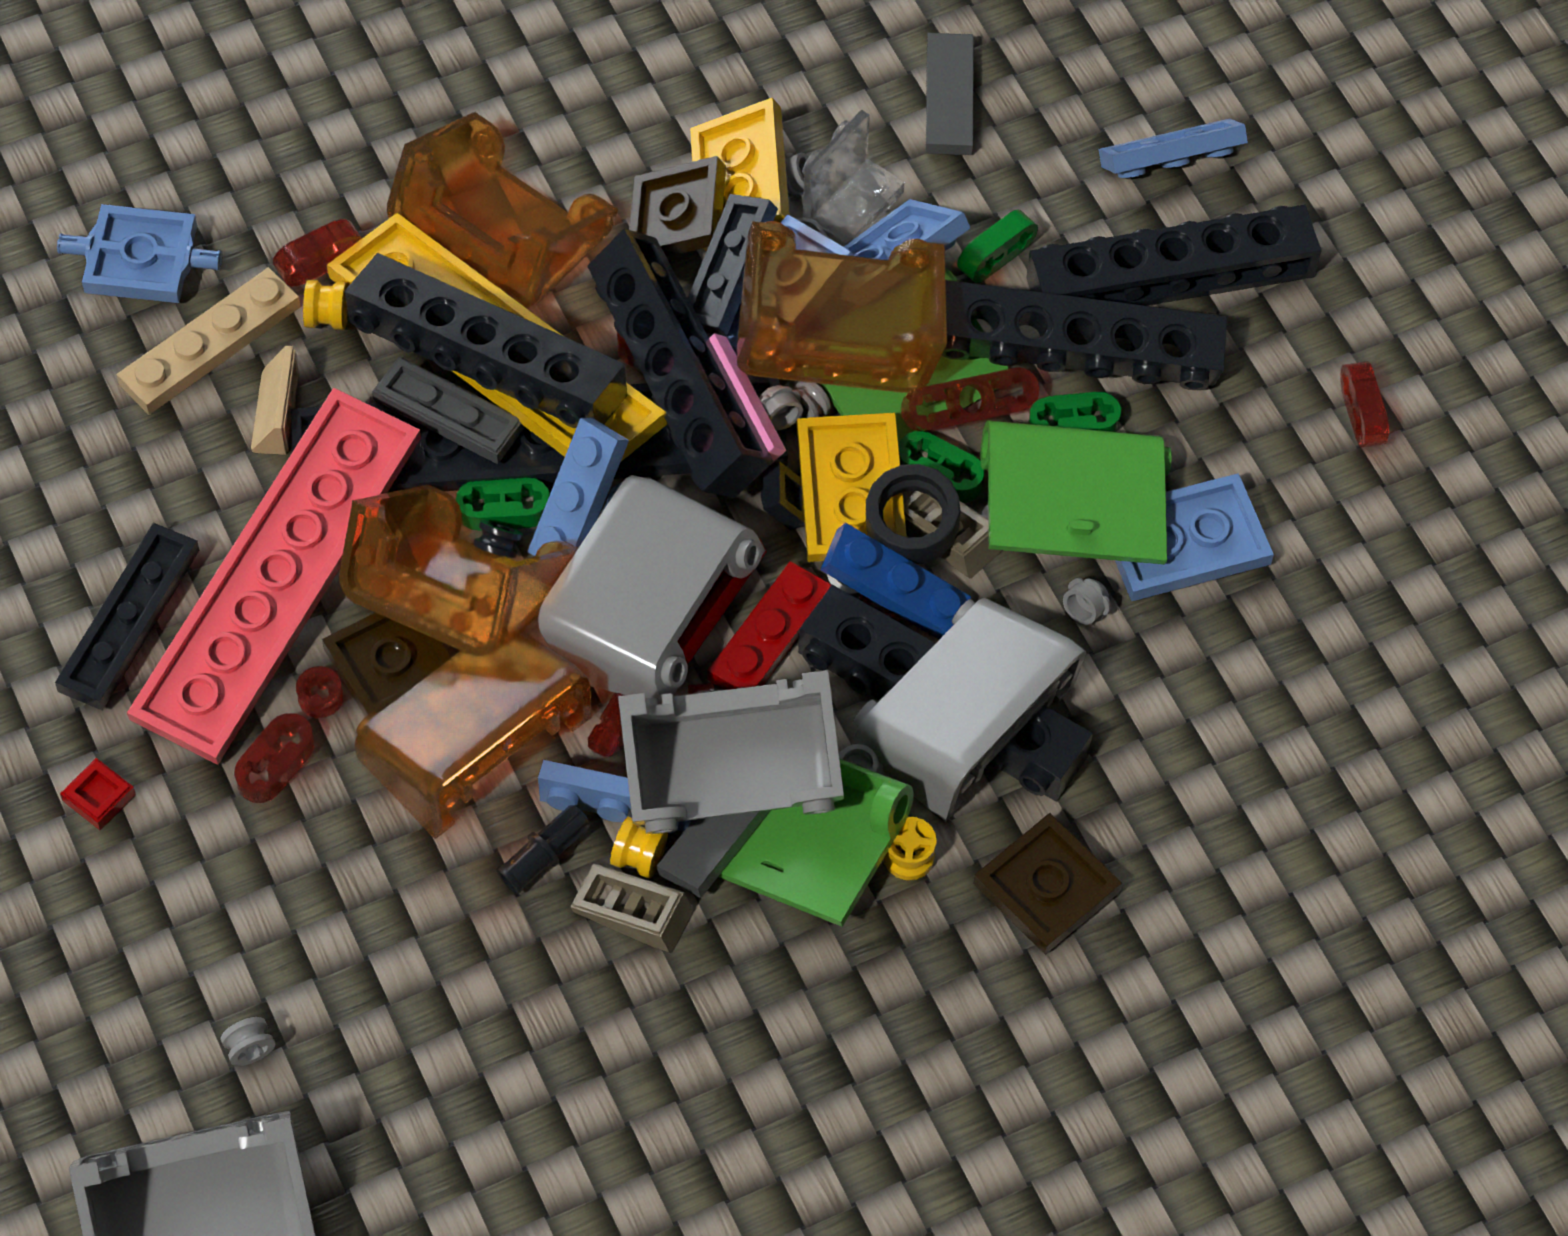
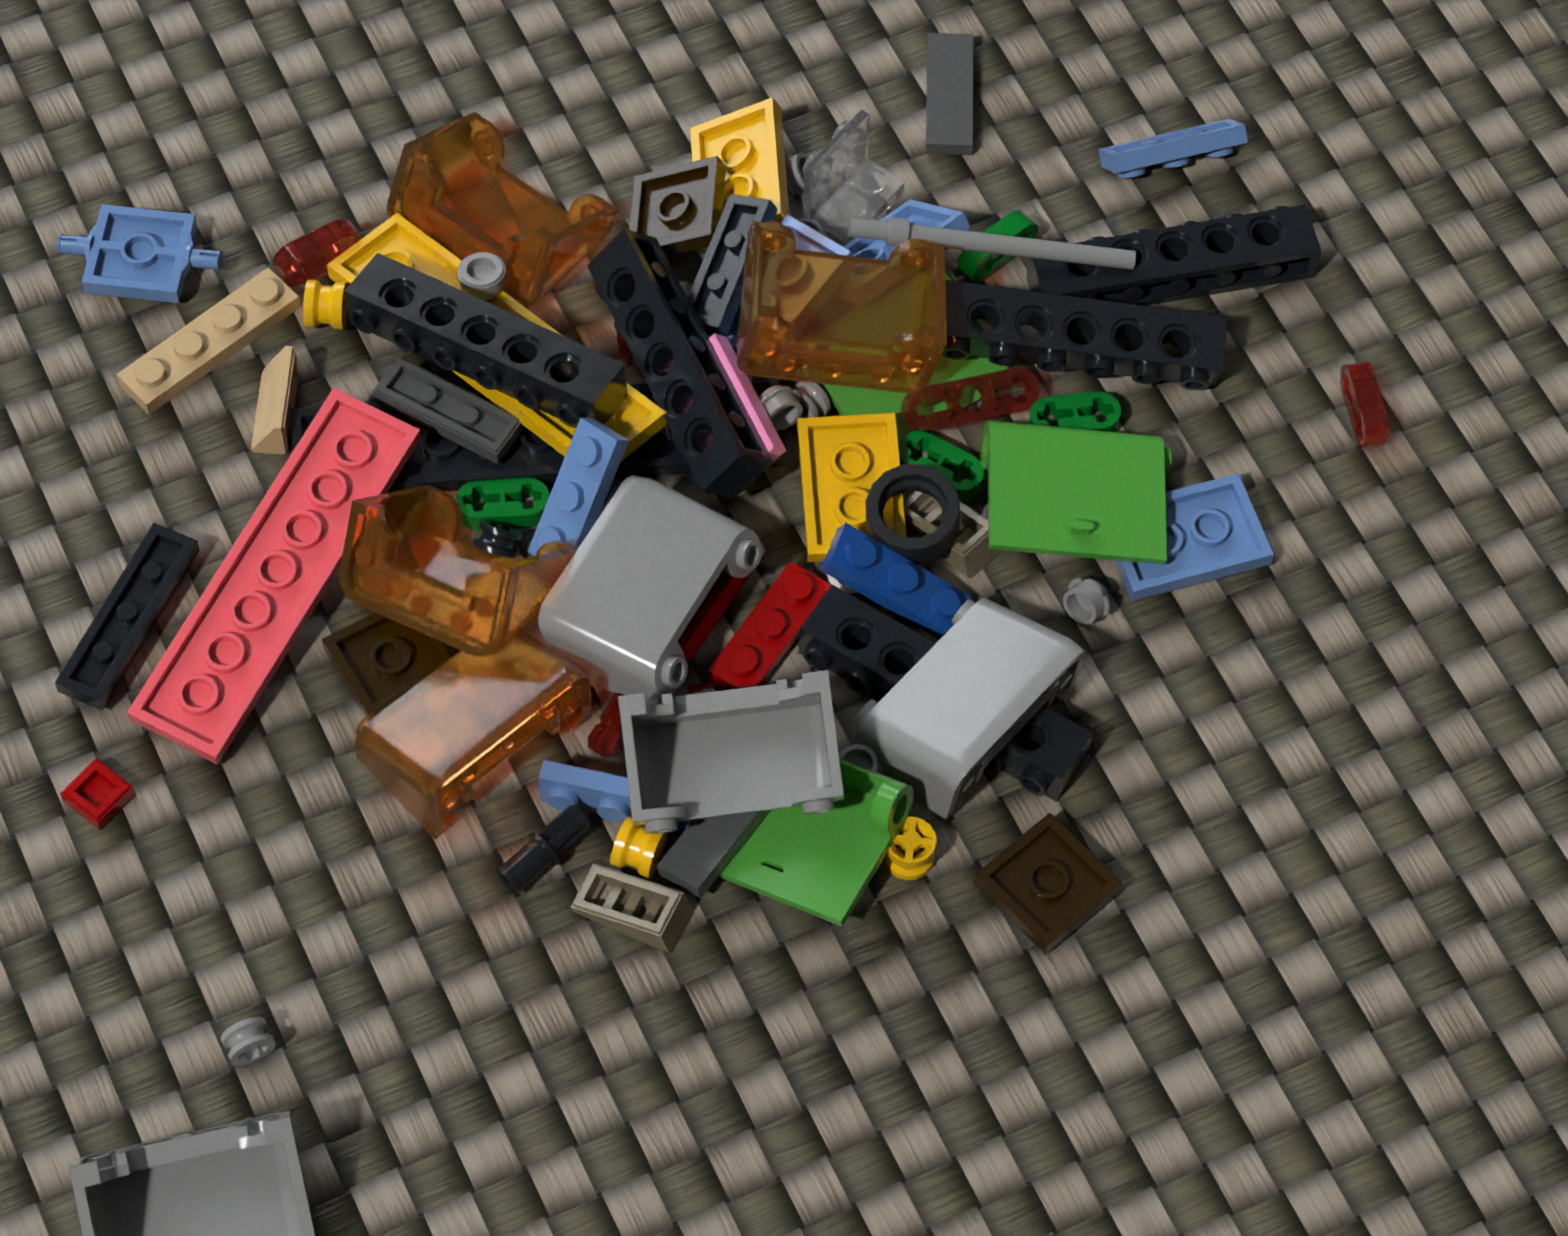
(281, 763): clear red beam -> none
(315, 705): clear red bush -> none
(482, 275): none -> light grey tile
(783, 495): black plate -> none
(898, 230): none -> light grey bar

